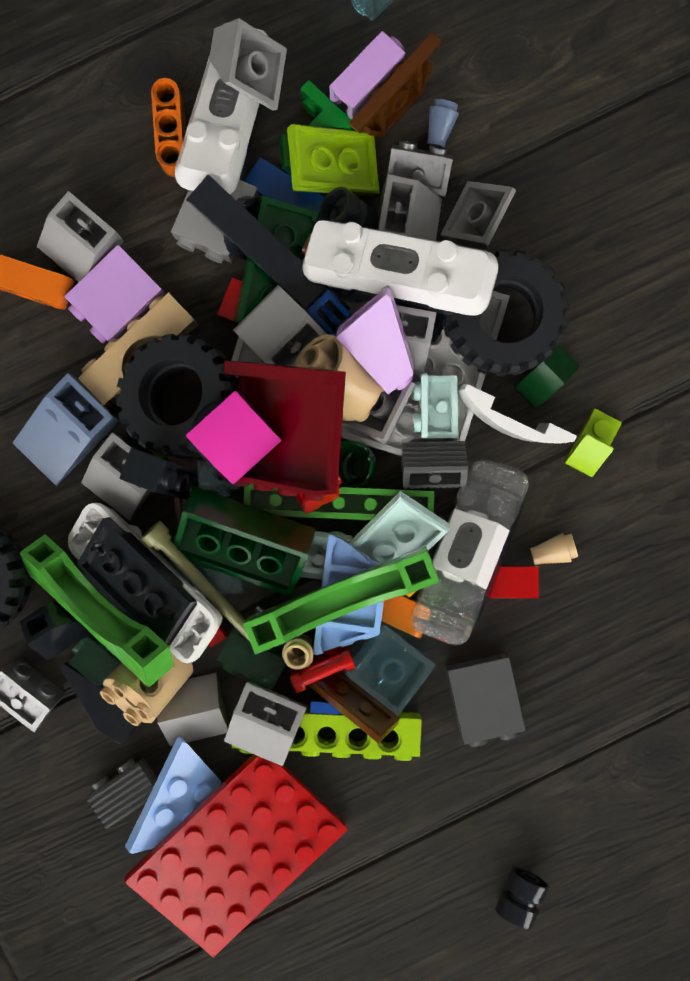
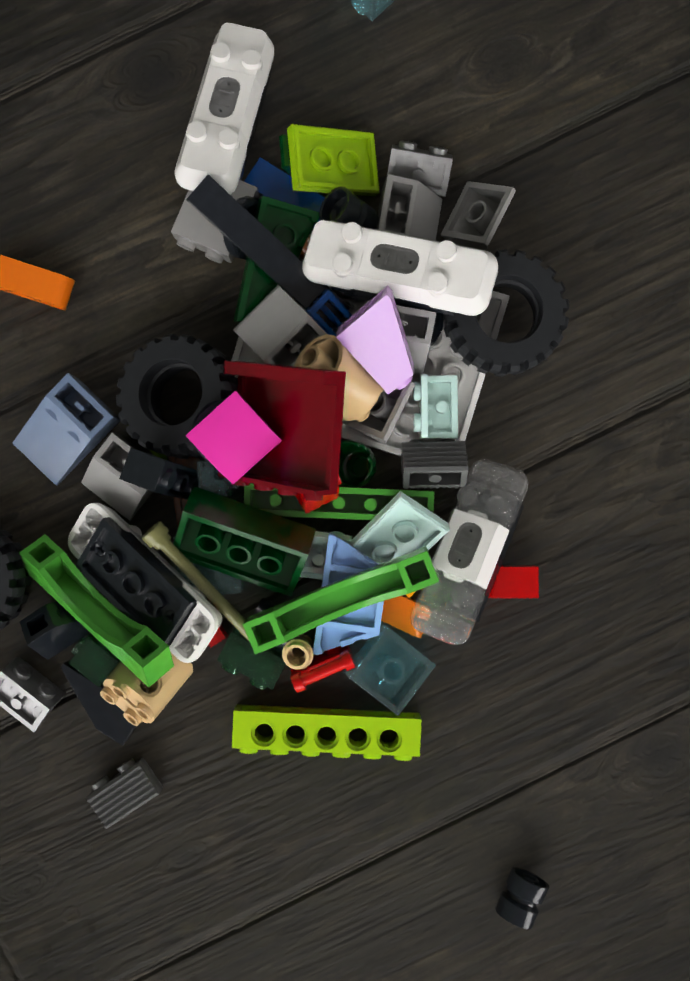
(76, 237): light grey slope -> none
(113, 295): lavender brick -> none
(163, 318): tan arch -> none
(164, 114): orange beam -> none
(177, 792): light blue wing -> none
(195, 711): light grey slope -> none
(229, 303): red piece -> none
(236, 853): red plate -> none
(249, 61): light grey slope -> none
(265, 723): light grey slope -> none
(321, 706): blue tile -> none
(327, 113): green slope -> none
(357, 705): reddish brown tile -> none
(365, 73): lavender brick -> none
(399, 93): reddish brown wing -> none
(441, 121): sand blue cone -> none
(480, 404): white slope -> none
(485, 699): dark grey brick -> none
(547, 377): dark green slope -> none
(555, 550): tan cone -> none
(593, 443): lime slope -> none

